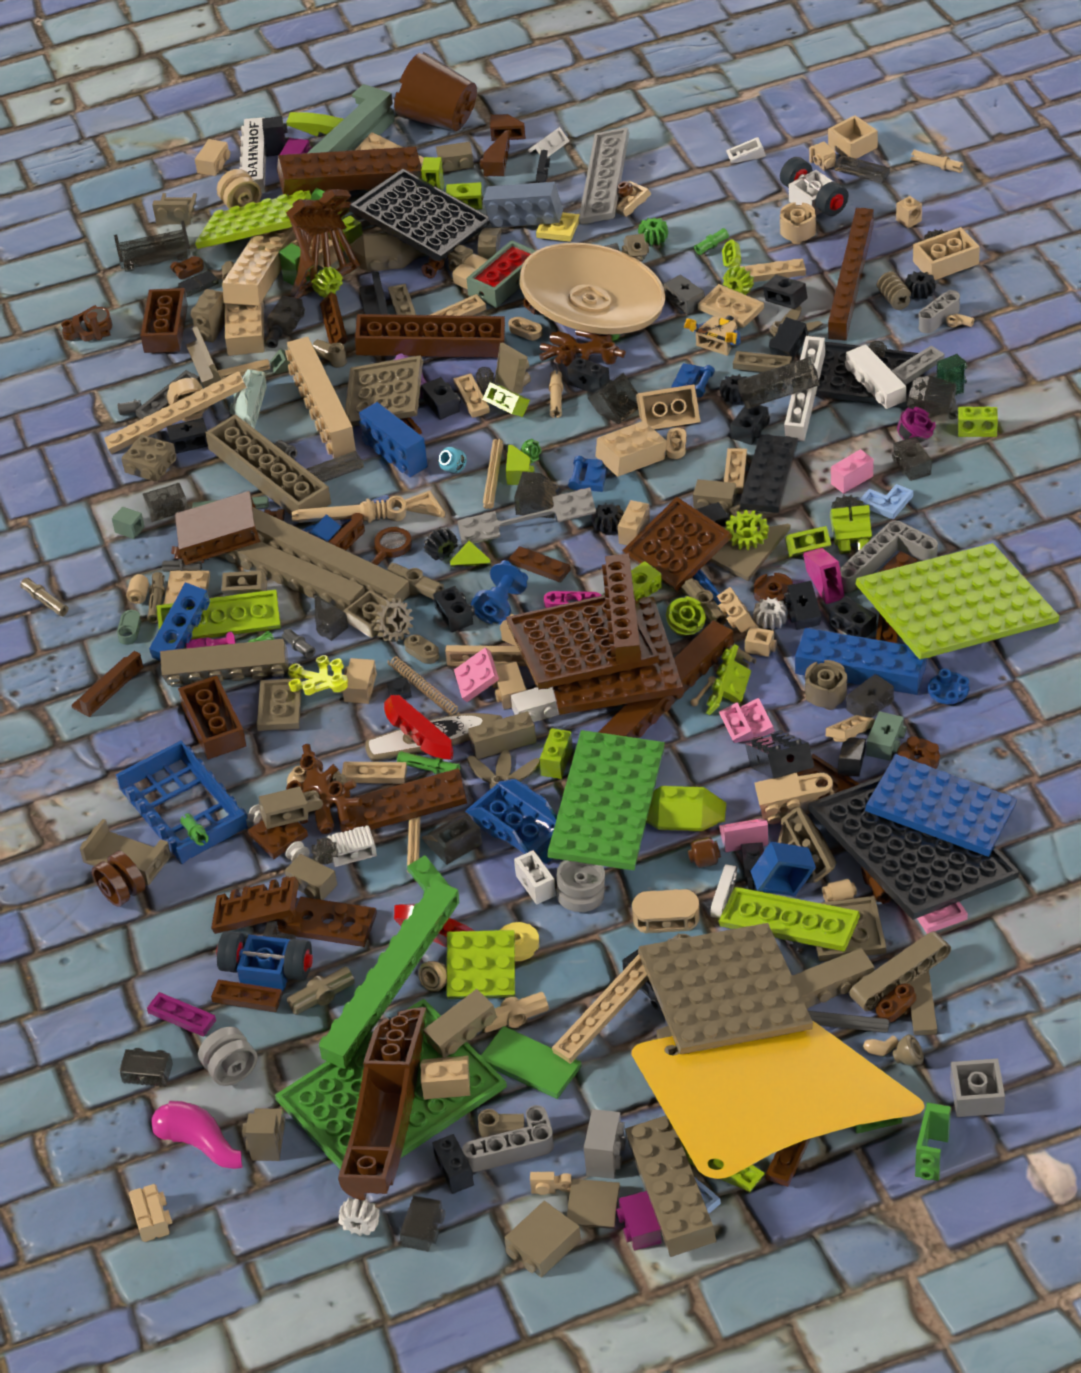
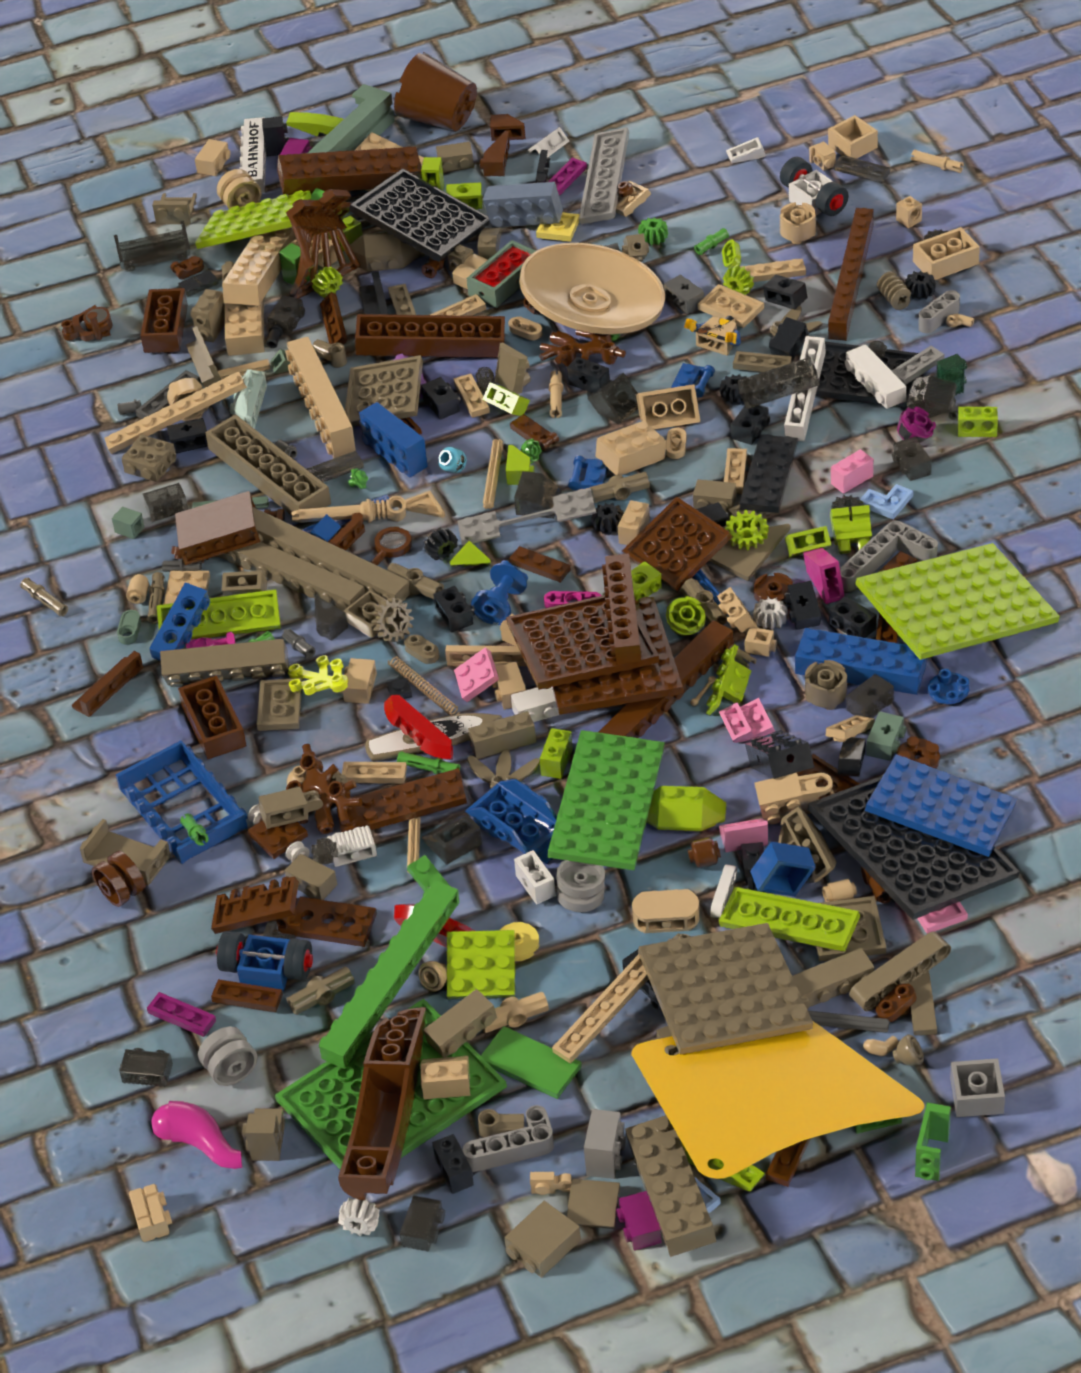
(359, 478): none -> bright green plant
(532, 430): none -> reddish brown plate
(568, 174): none -> magenta plate
(620, 487): none -> dark tan piece

